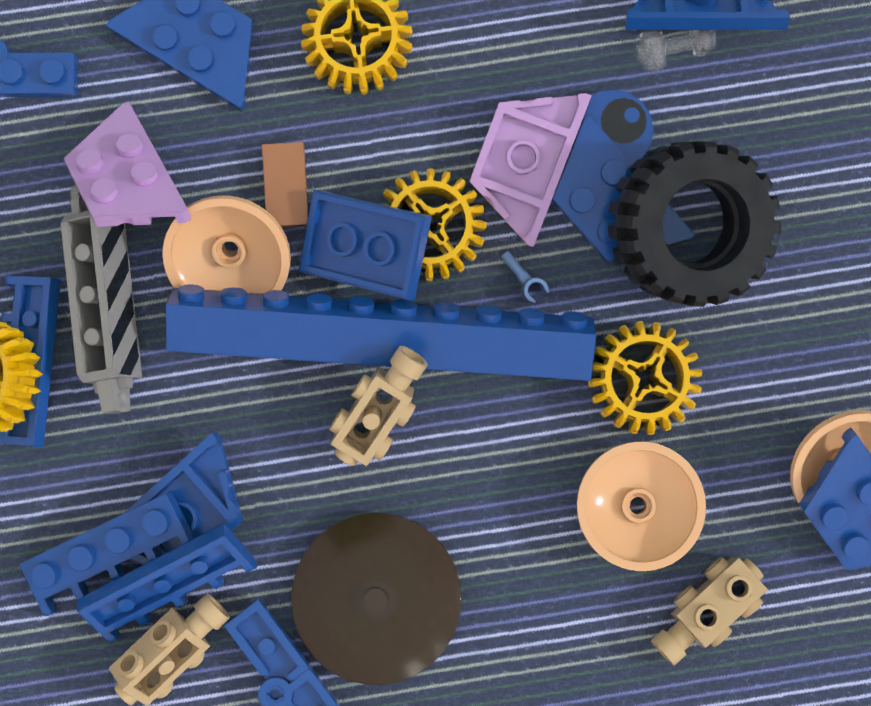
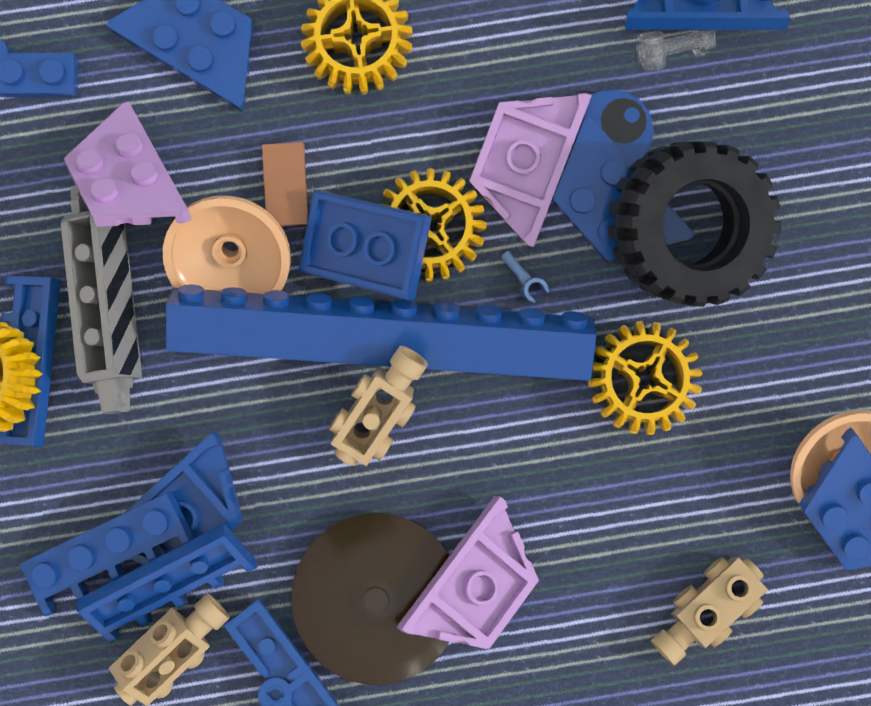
(476, 585): none -> lavender wing
(671, 510): light nougat dish -> none

